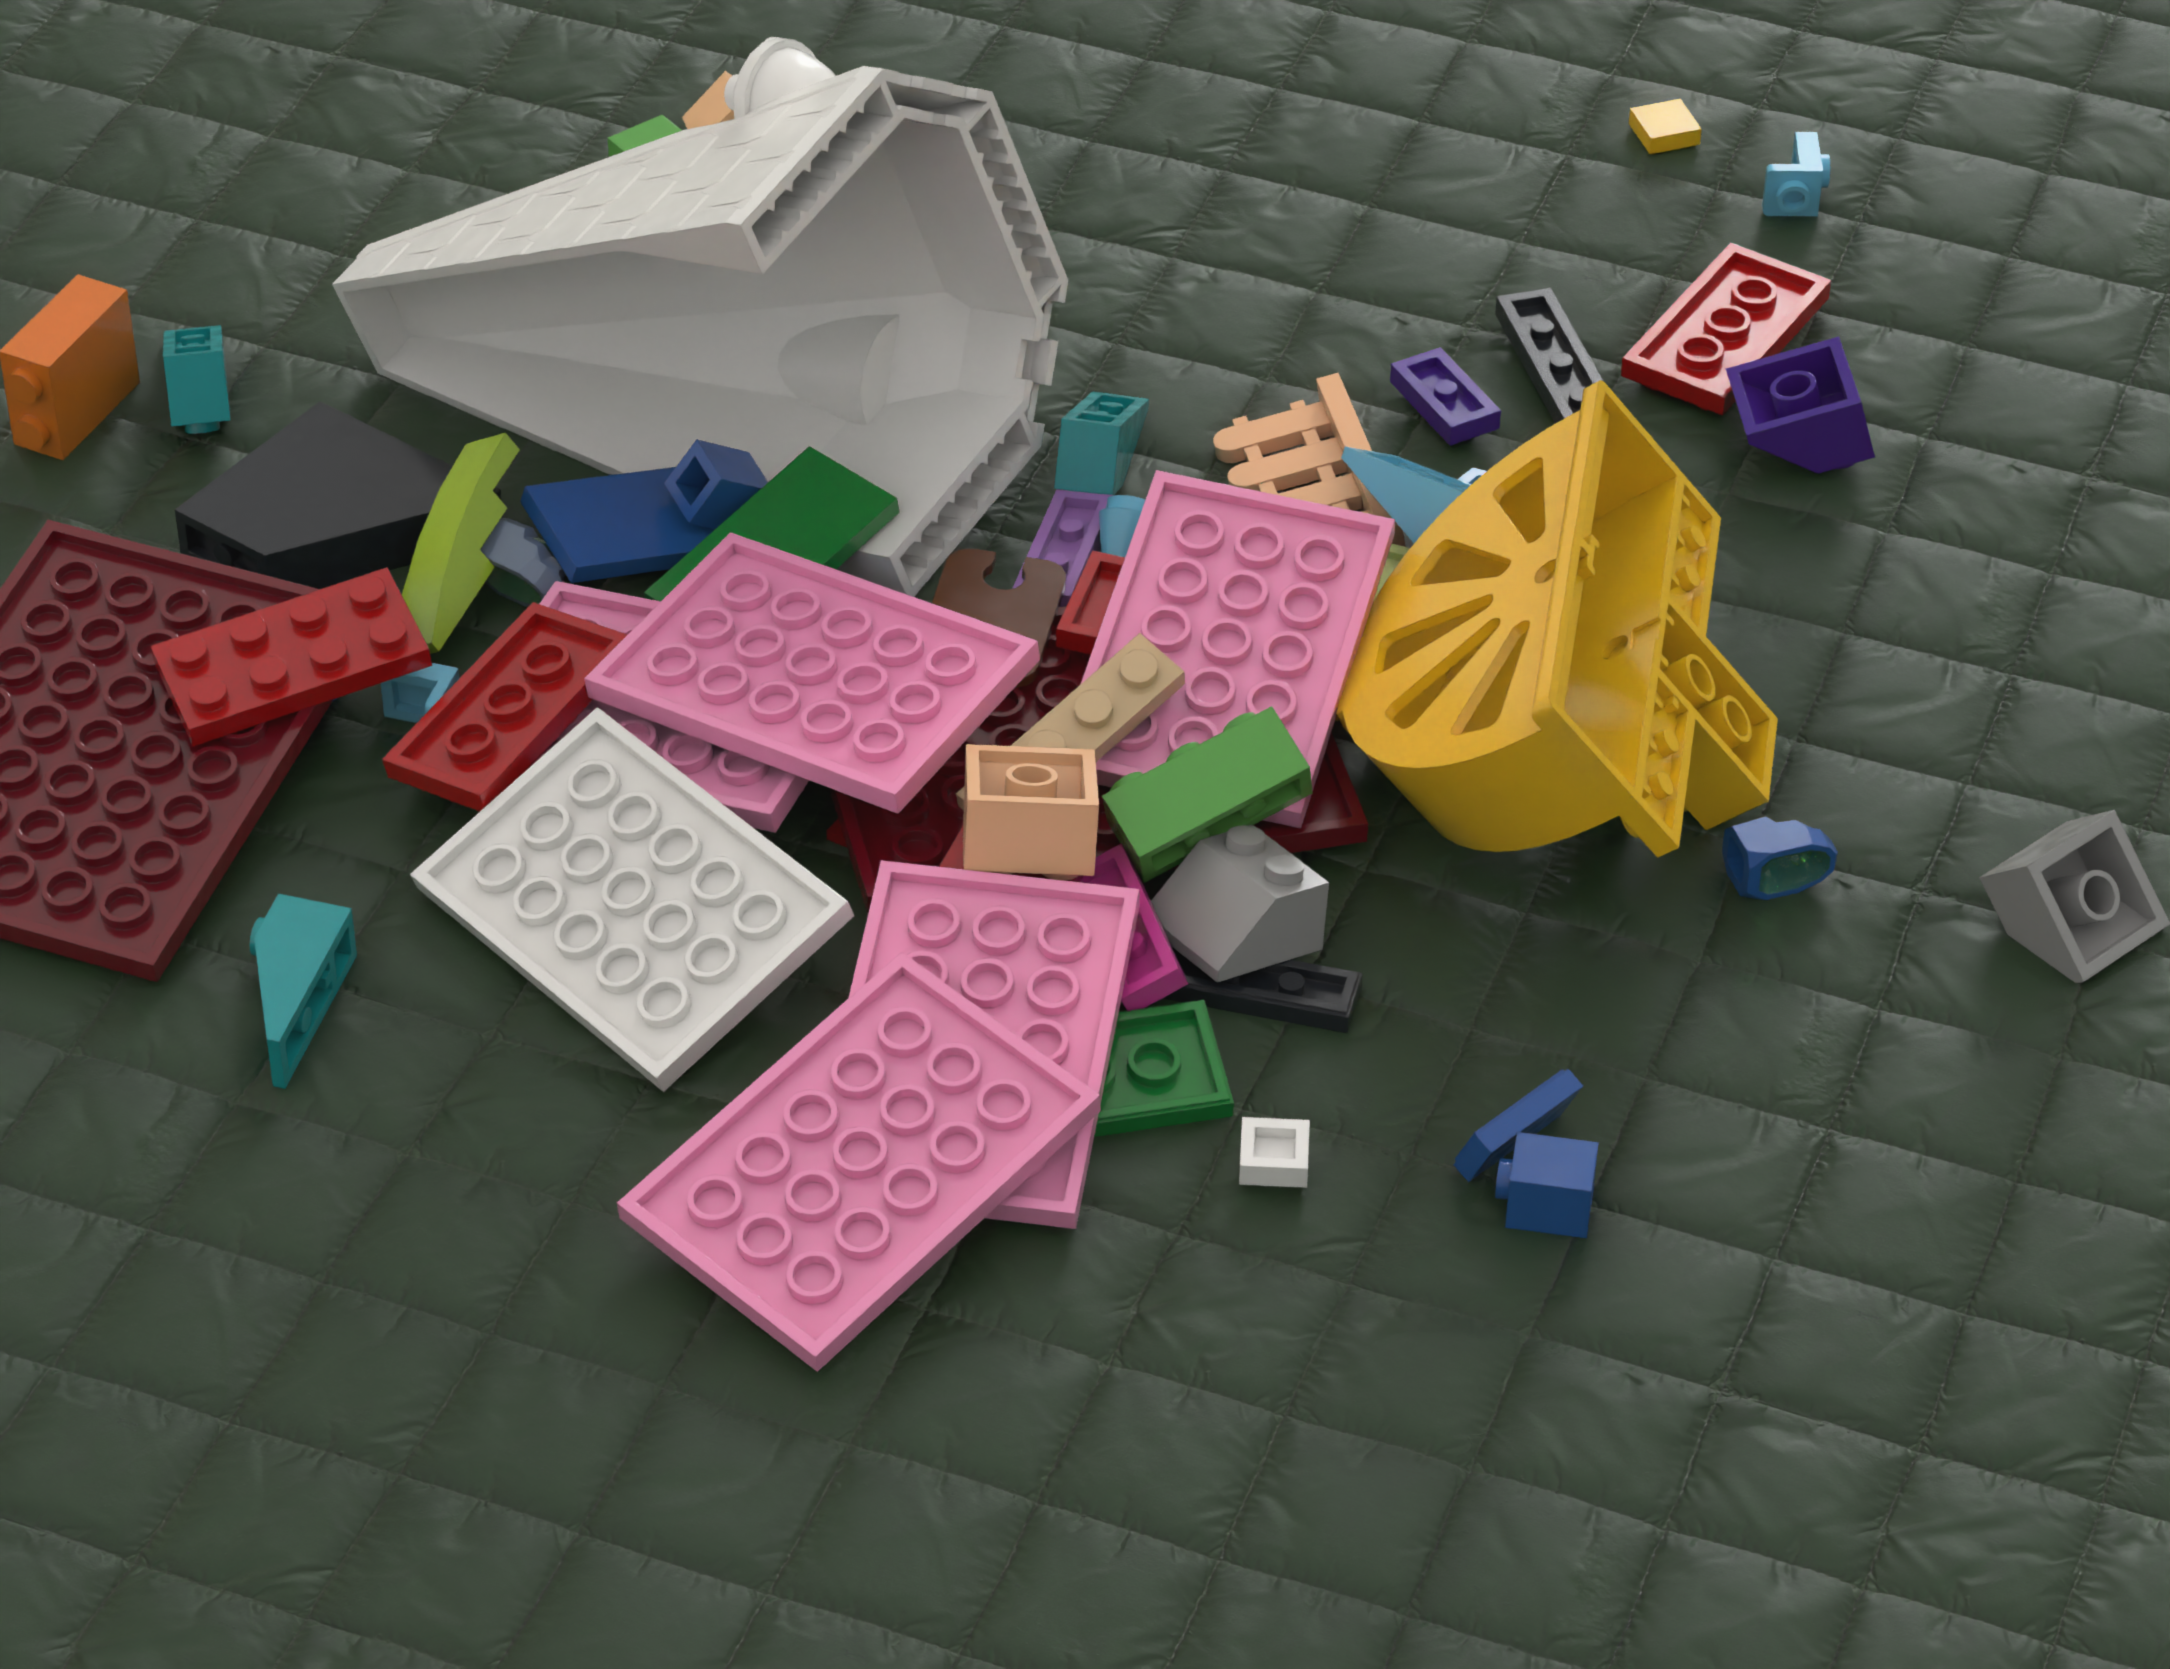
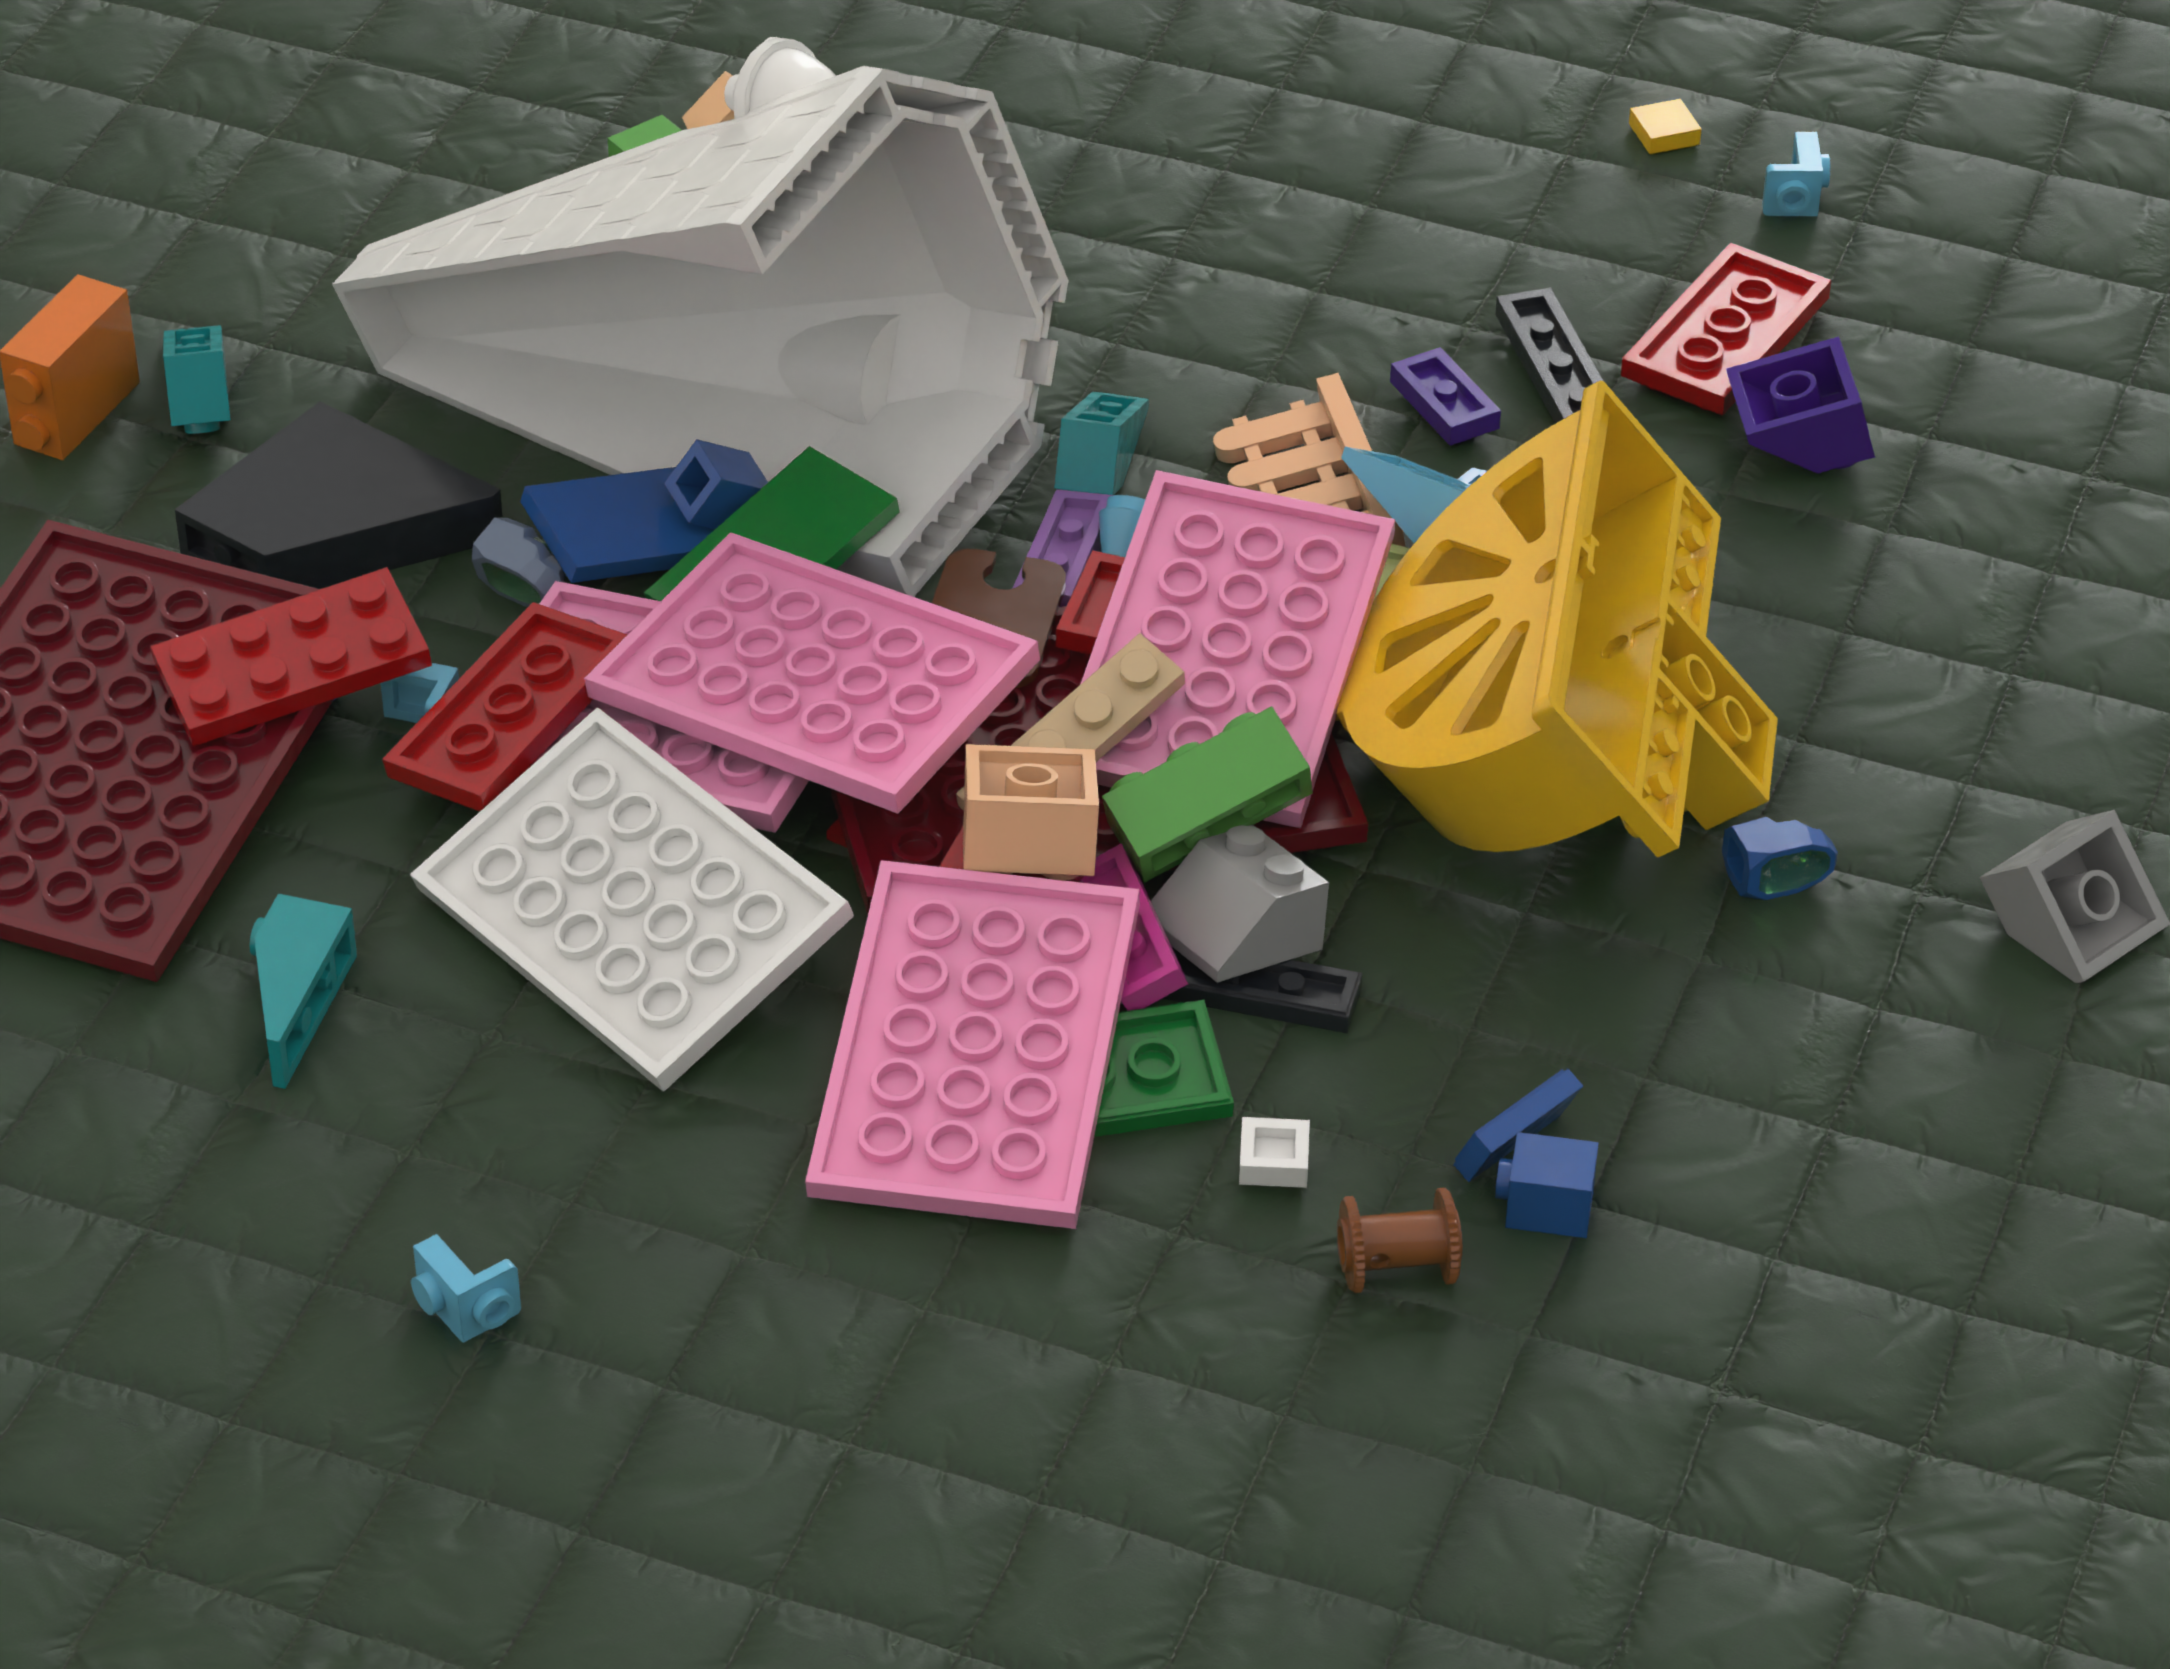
(447, 556): lime slope -> none
(461, 1299): none -> medium azure bracket
(858, 1159): bright pink plate -> none
(1399, 1240): none -> dark orange hose

